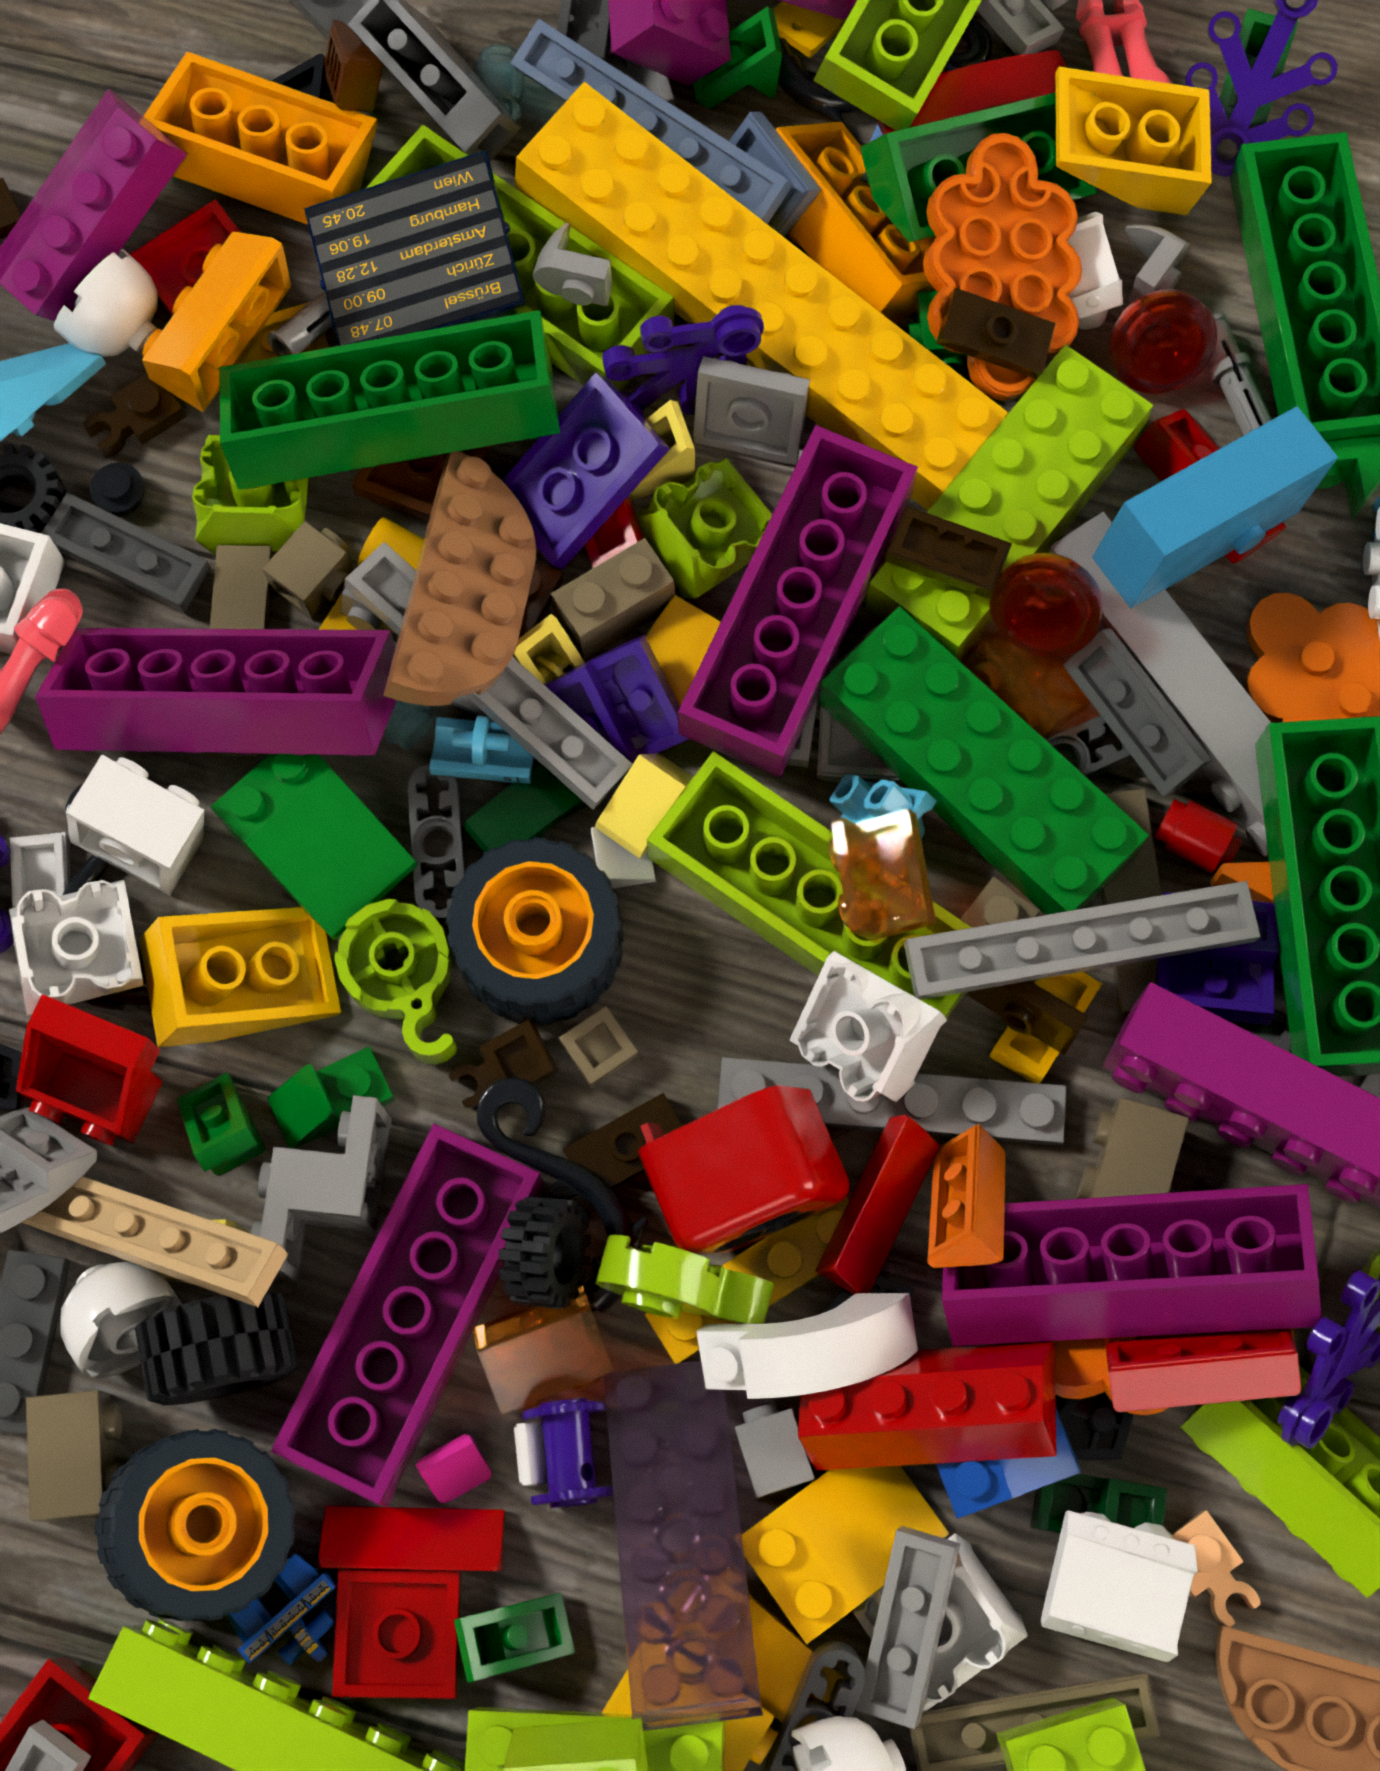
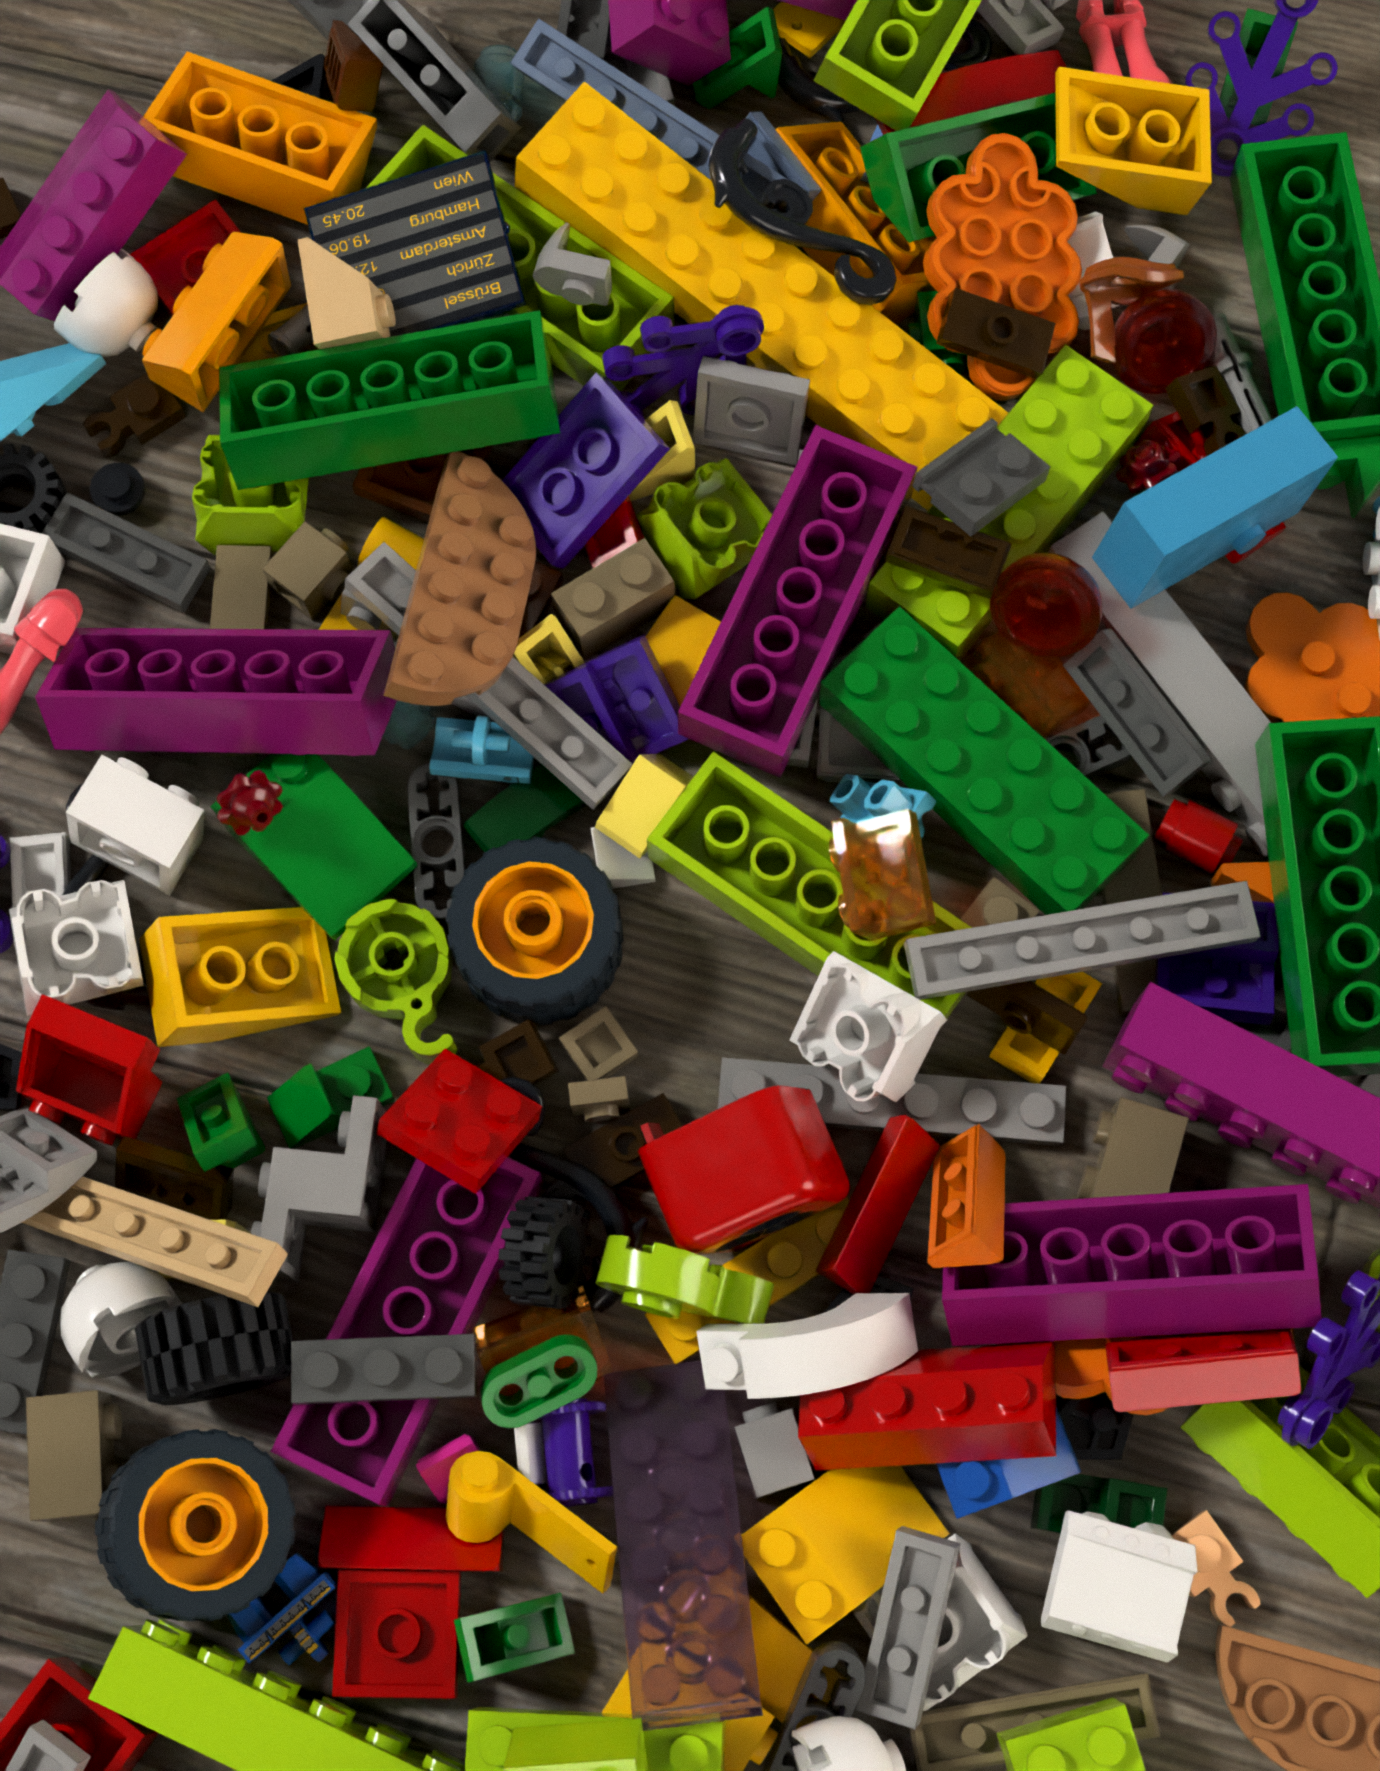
(173, 1179): none -> dark brown plate
(249, 802): none -> dark red plant
(341, 300): none -> tan slope
(383, 1369): none -> dark grey plate
(459, 1120): none -> red plate
(491, 1494): none -> yellow door
(540, 1382): none -> green plate
(599, 1098): none -> dark tan plate
(790, 226): none -> black plant
(981, 477): none -> dark grey plate
(1104, 288): none -> dark orange piece
(1147, 464): none -> dark red plant
(1207, 407): none -> dark brown plate

